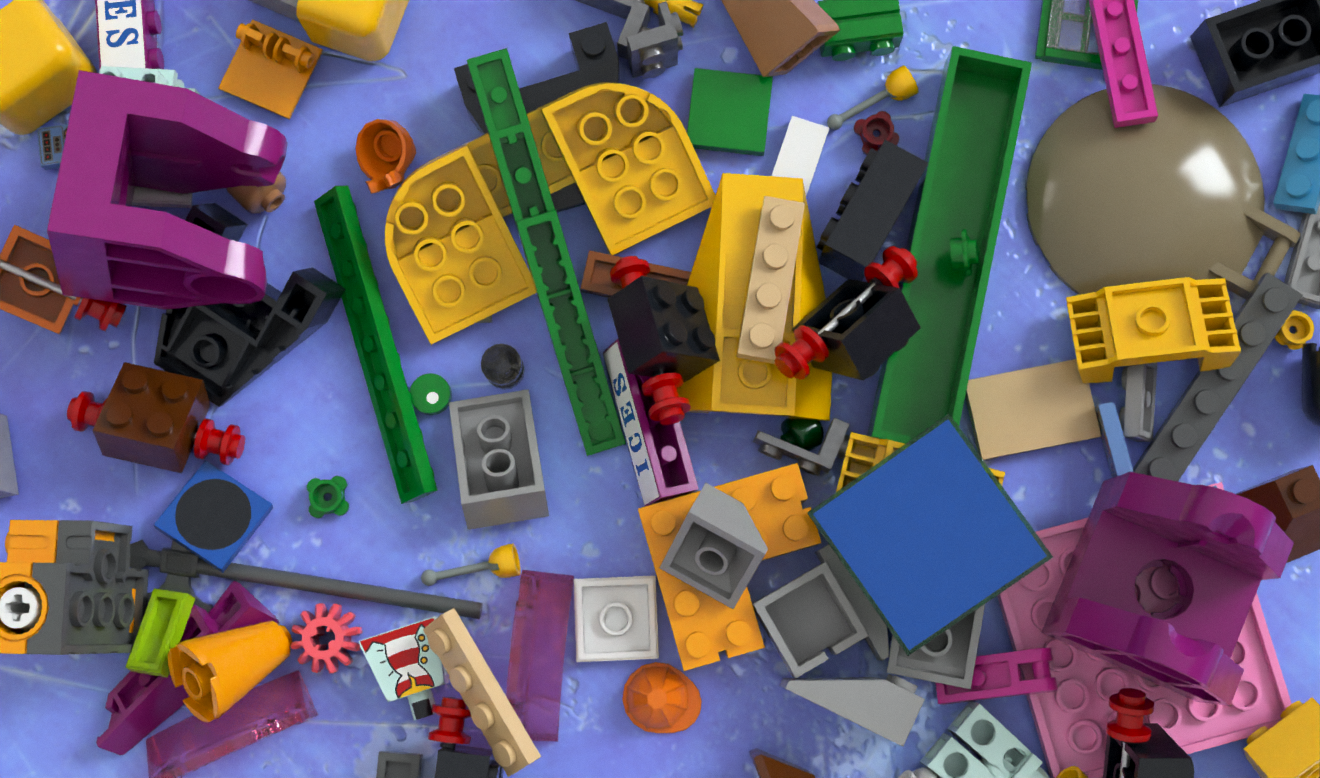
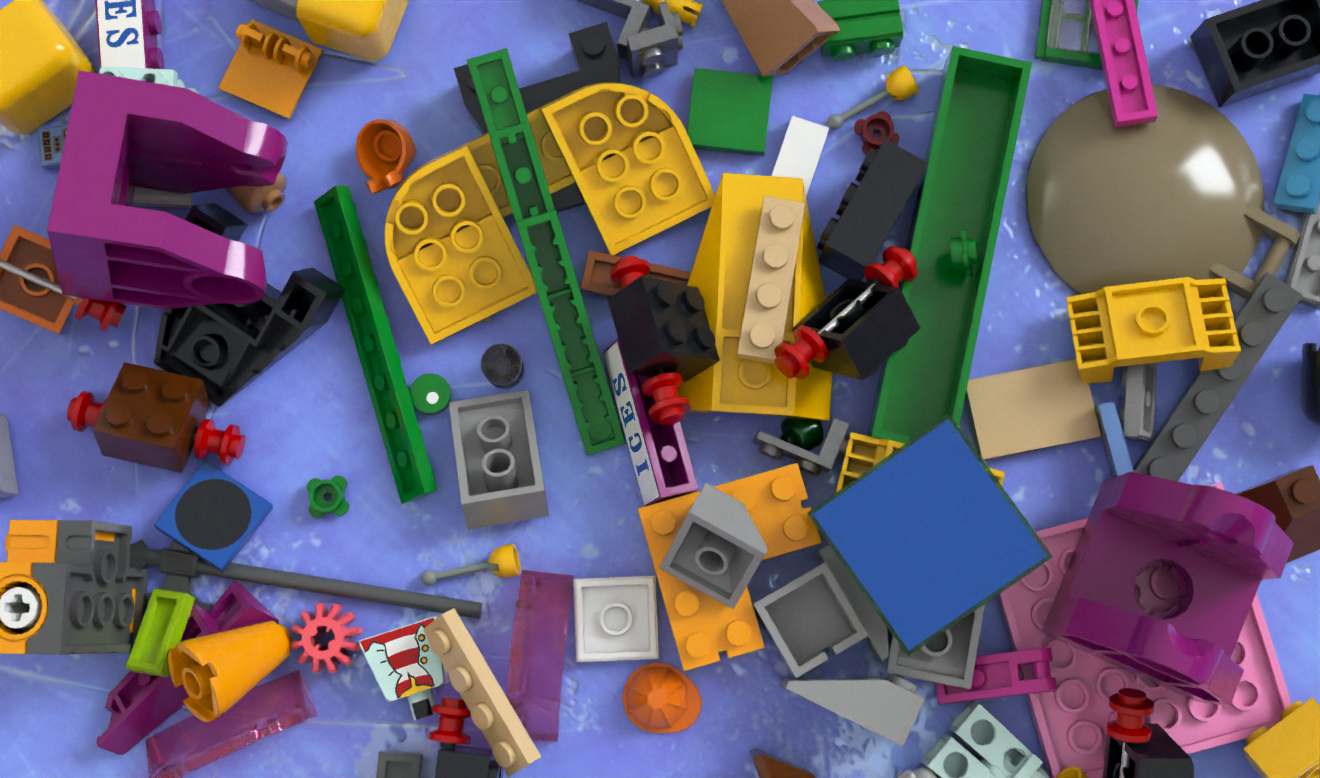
(1304, 330): yellow plate -> none

